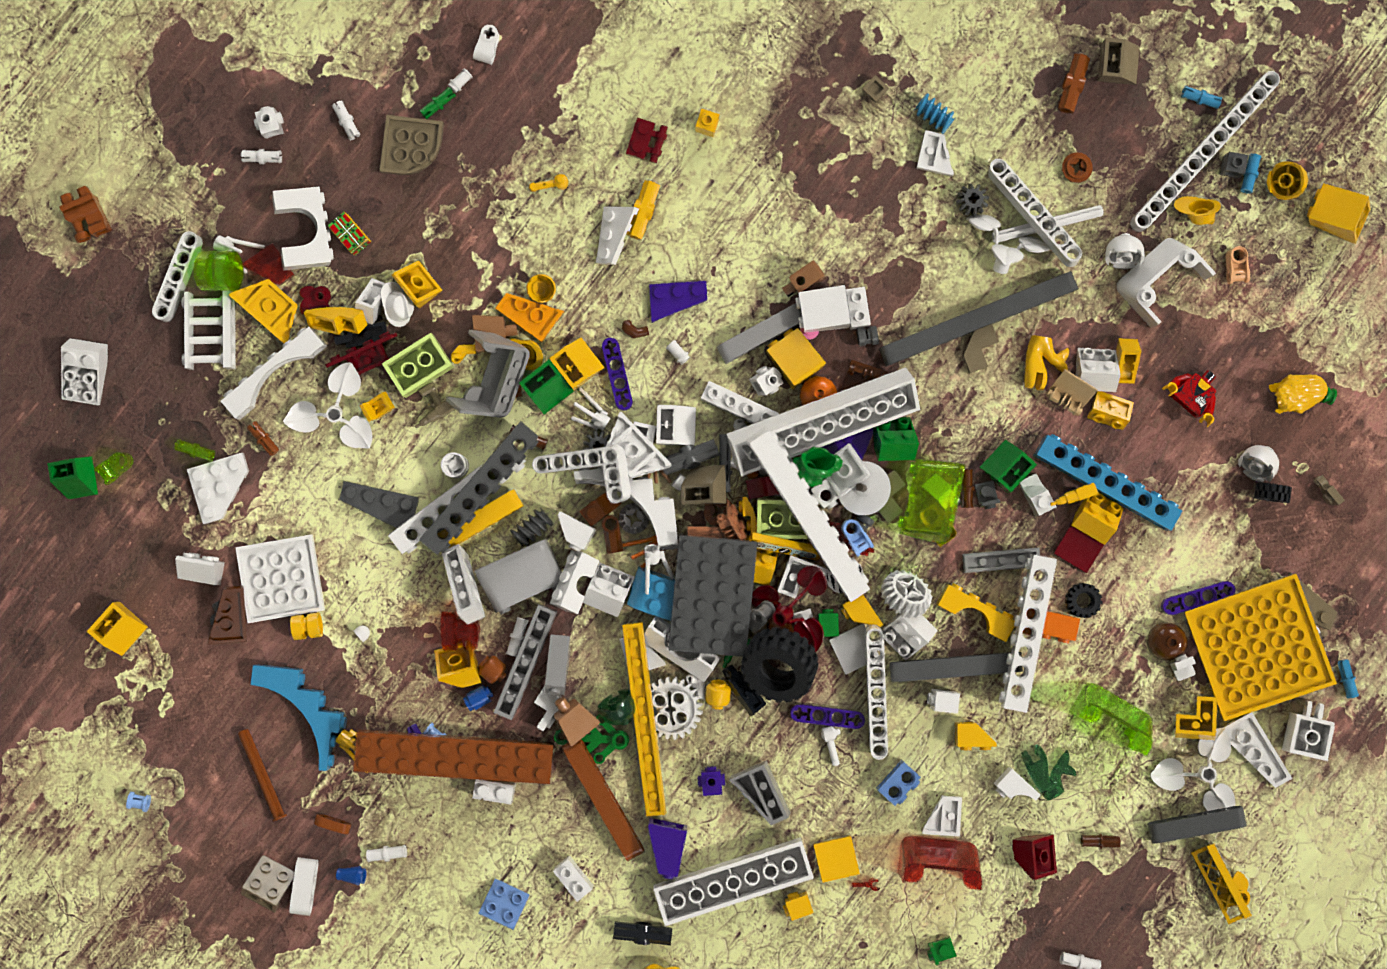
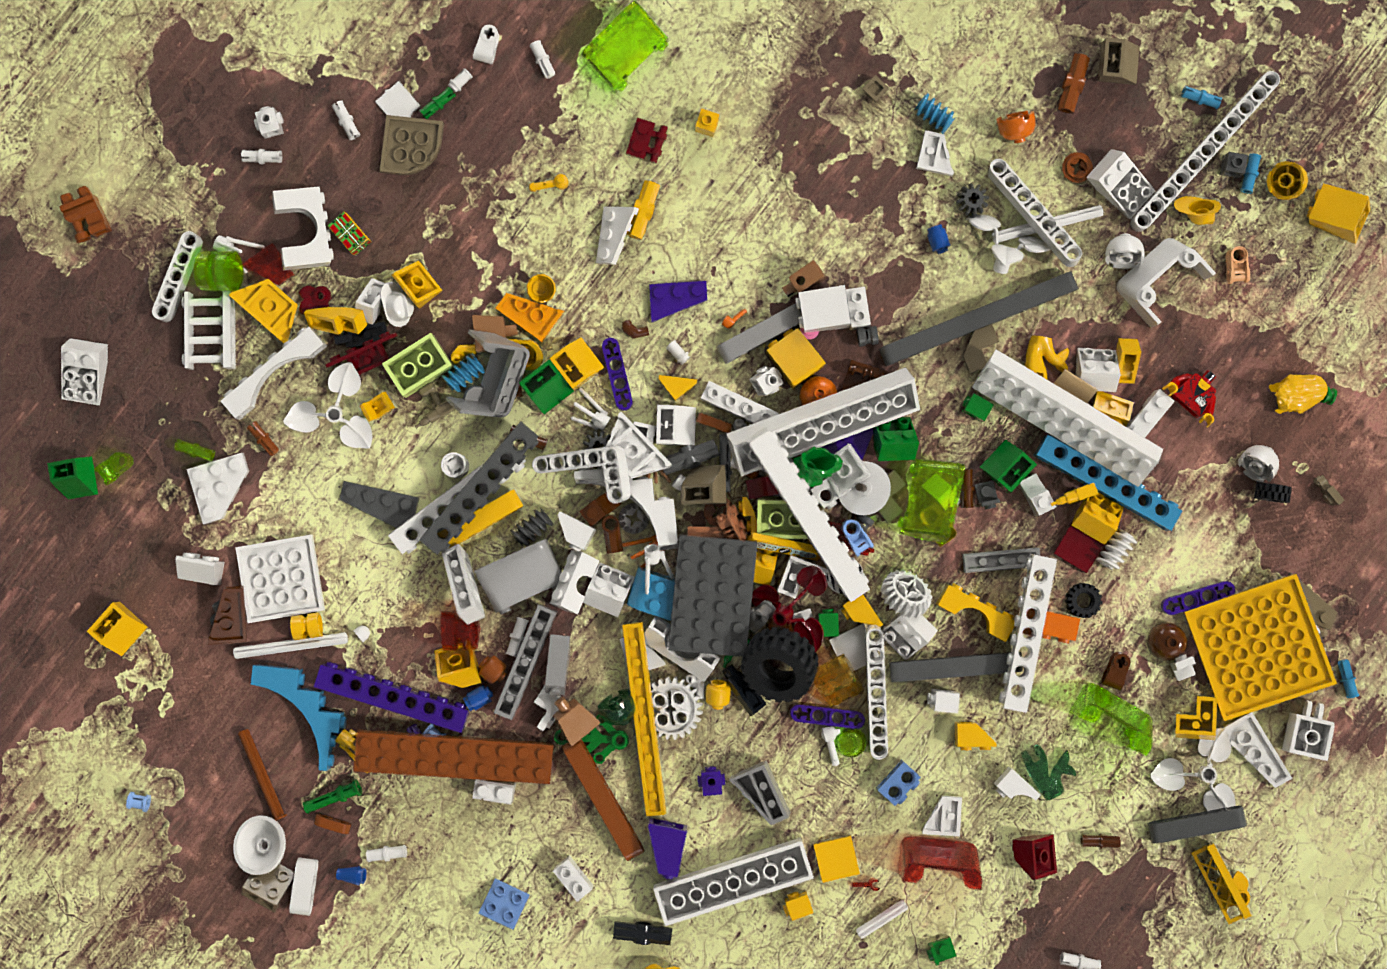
(251, 845): none -> white dish
(290, 645): none -> white axle
(326, 682): none -> dark purple brick
(341, 794): none -> green pin
(398, 101): none -> white piece
(464, 373): none -> dark azure piece
(542, 59): none -> white axle
(624, 46): none -> clear neon green windscreen
(677, 386): none -> yellow slope
(714, 423): none -> dark orange beam
(728, 322): none -> orange hand
(837, 681): none -> clear yellow slope
(851, 742): none -> clear neon green hair
(882, 919): none -> white axle
(938, 239): none -> blue brick
(977, 407): none -> green brick
(1017, 126): none -> orange cylinder
(1067, 418): none -> white brick
(1115, 673): none -> reddish brown piece
(1117, 549): none -> white piece
(1121, 183): none -> white slope
(1151, 413): none -> white arch

